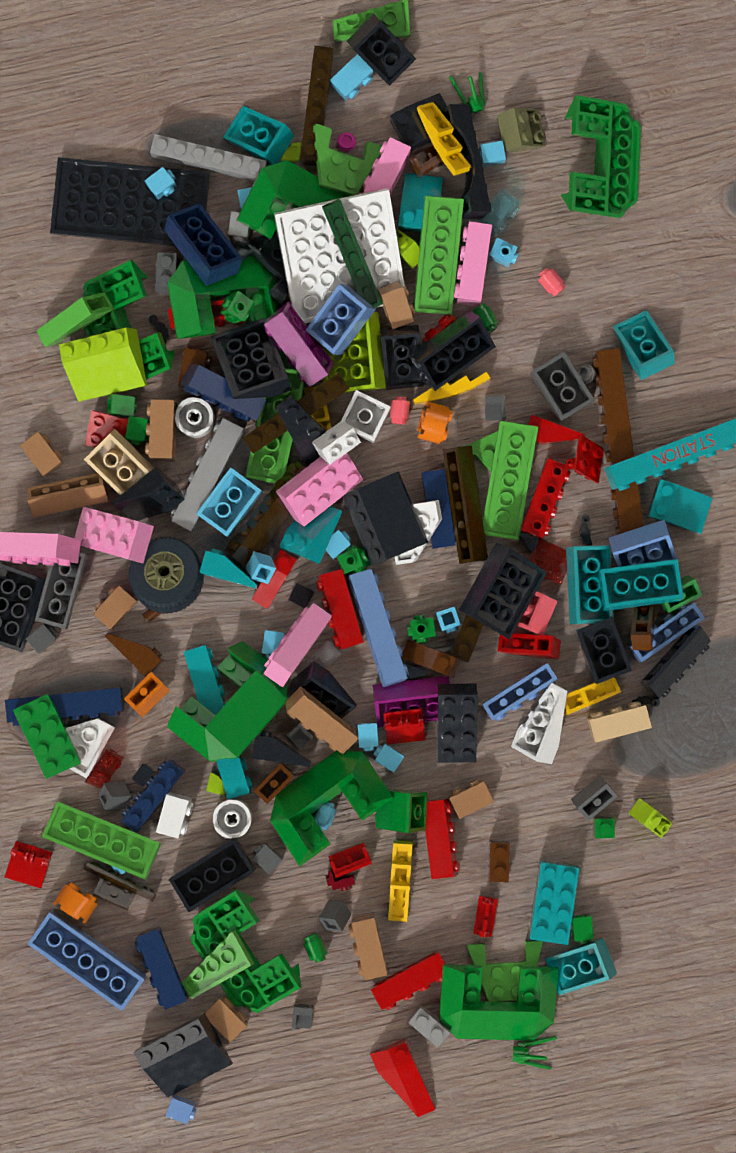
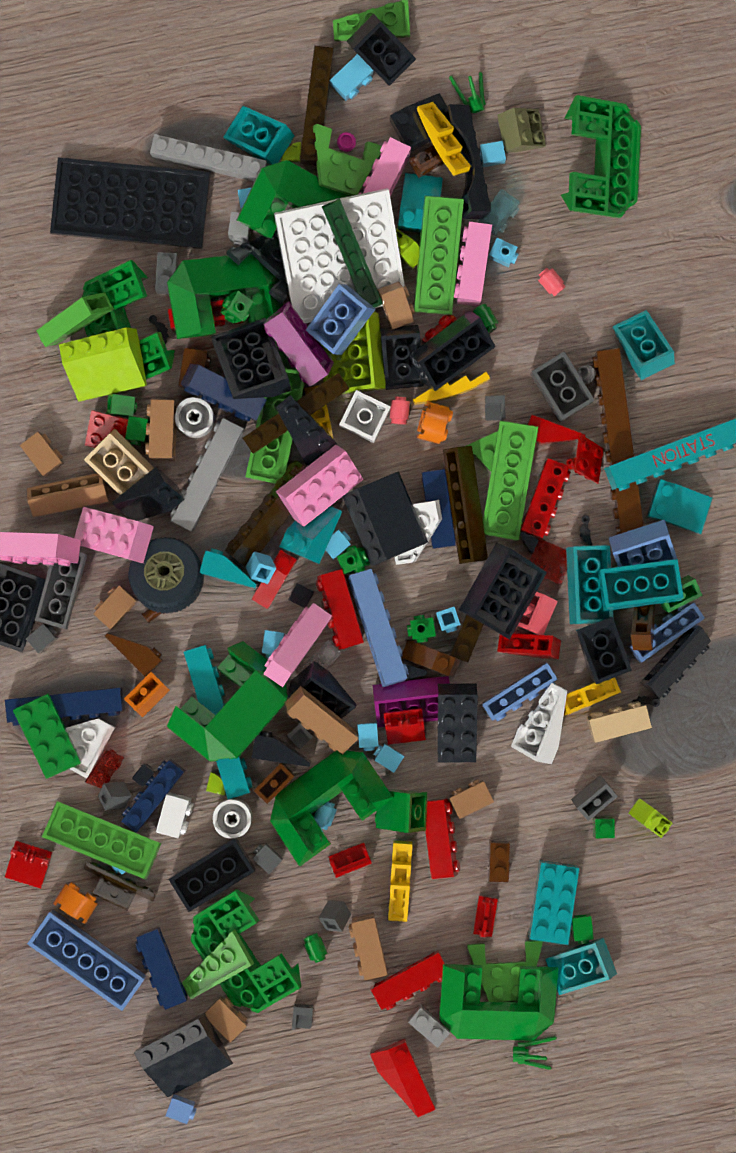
(161, 183): medium azure brick -> none
(203, 244): dark blue brick -> none
(229, 502): medium azure slope -> none
(336, 442): white brick -> none
(344, 883): dark red bracket -> none

